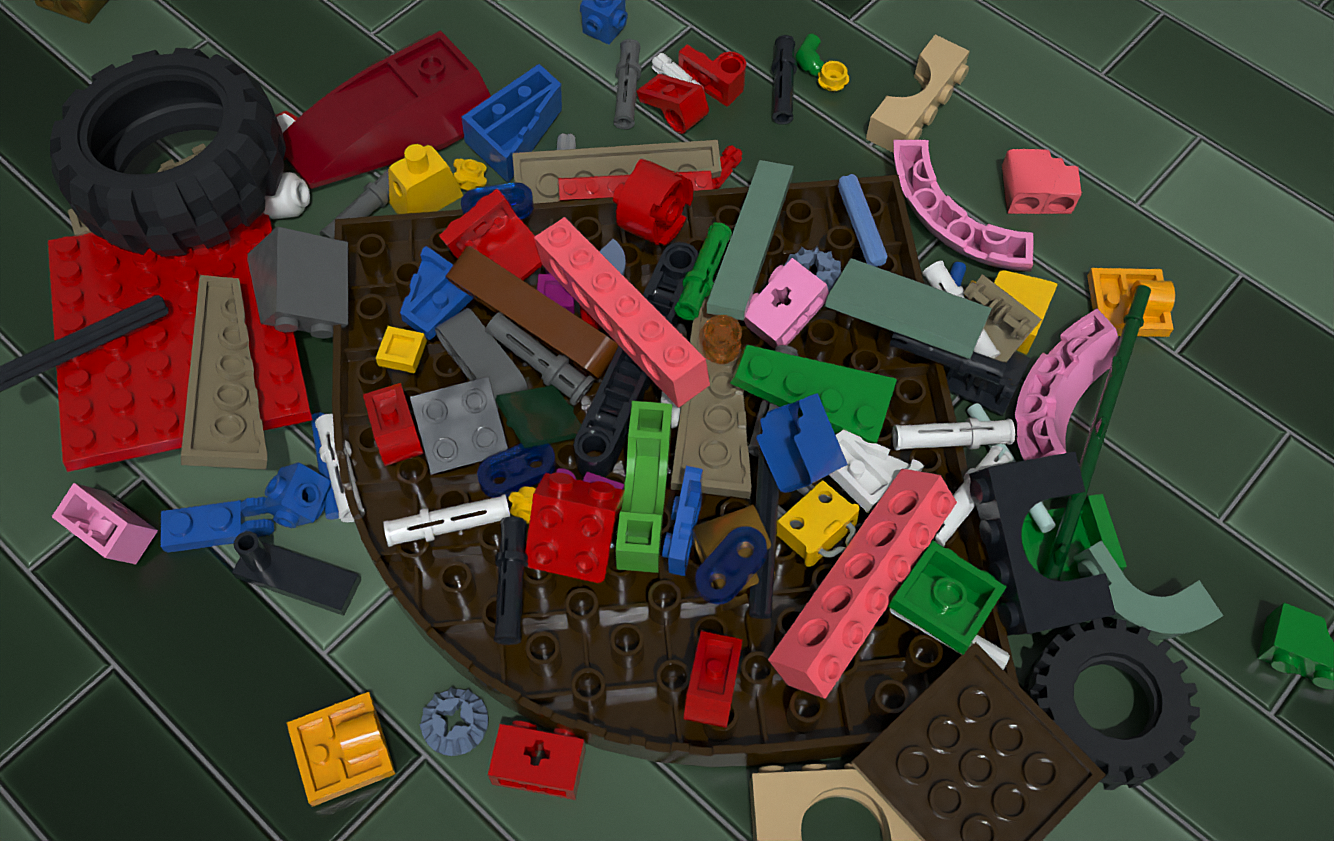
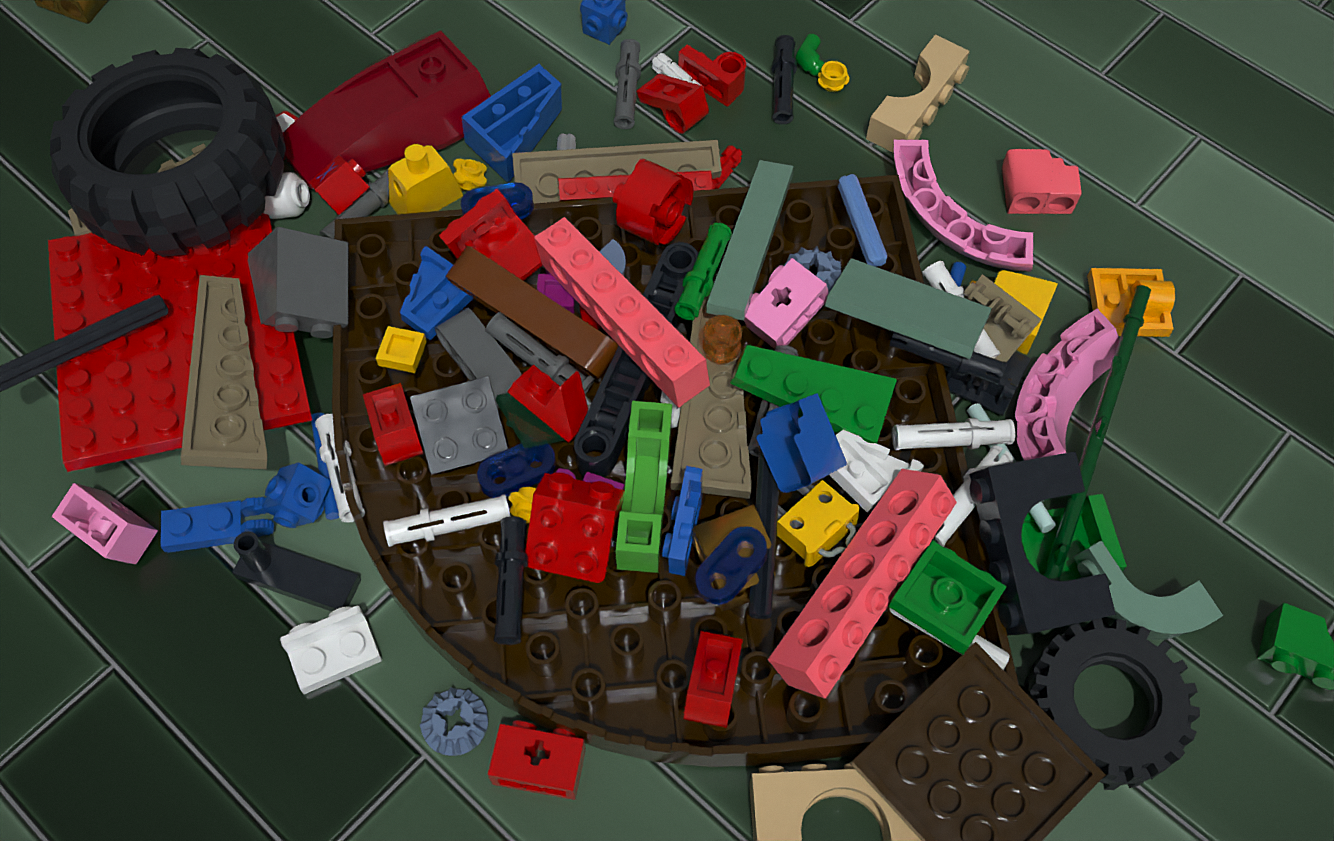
(331, 648): none -> white bracket
(340, 183): none -> red brick
(340, 749): light orange plate -> none
(557, 406): none -> red slope

